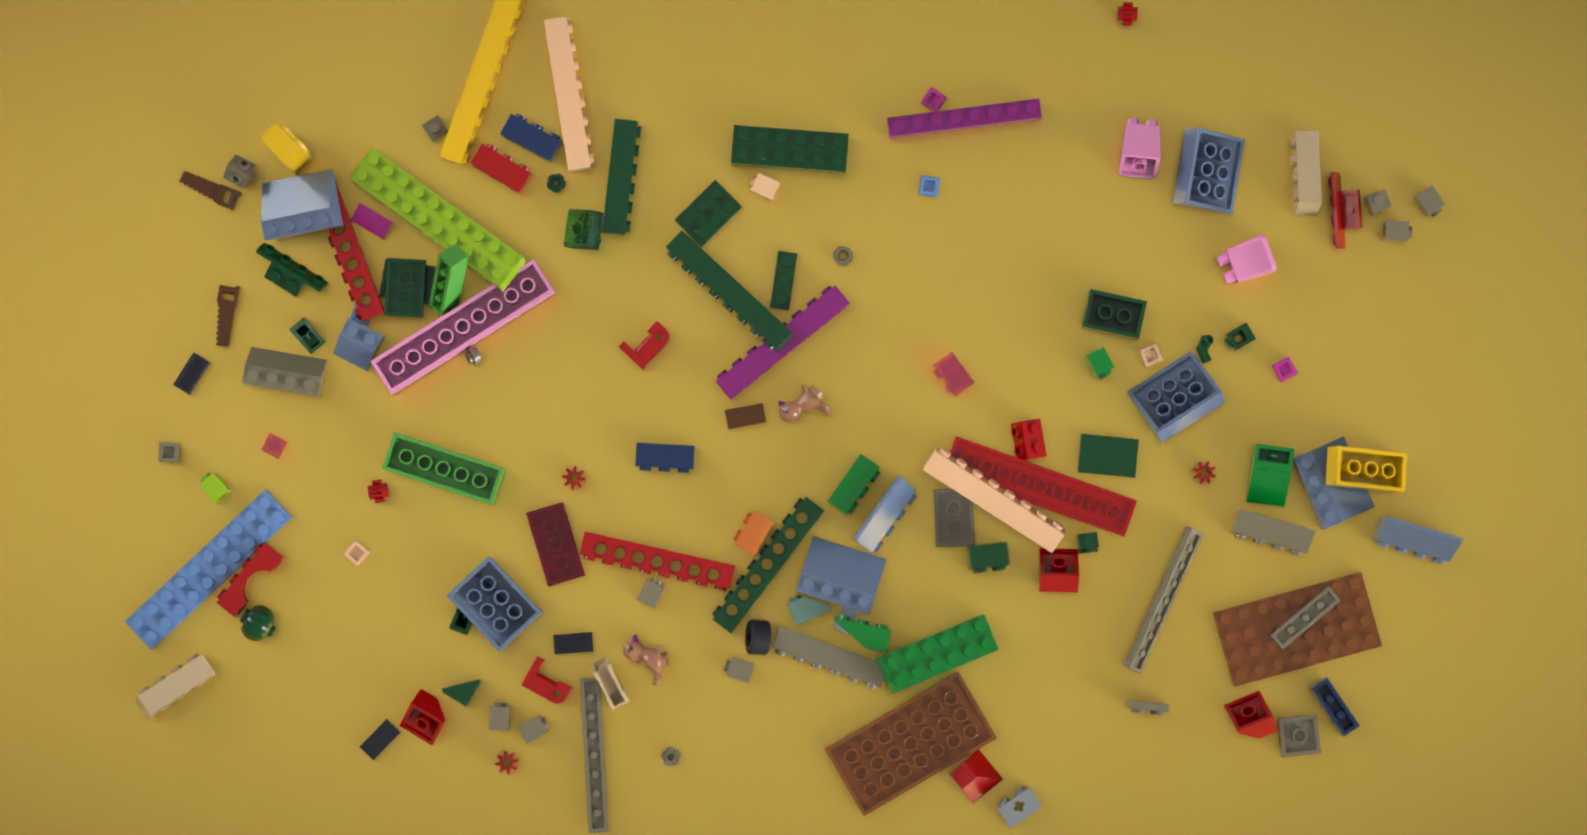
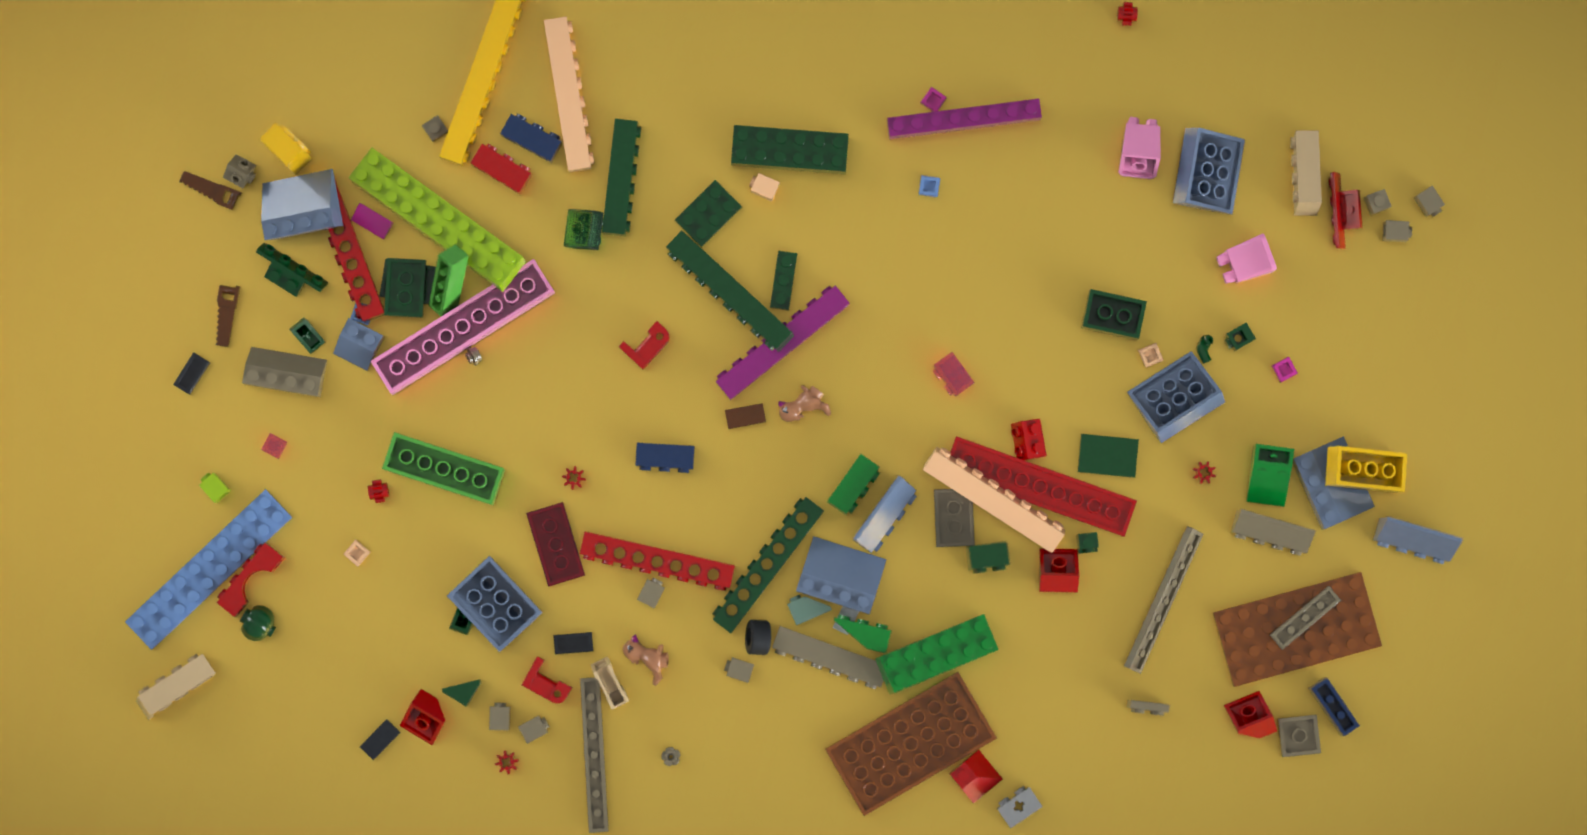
(169, 452): dark tan plate -> none
(561, 182): dark green plate -> none
(753, 532): orange slope -> none
(847, 251): dark tan plate -> none
(1099, 363): green brick -> none

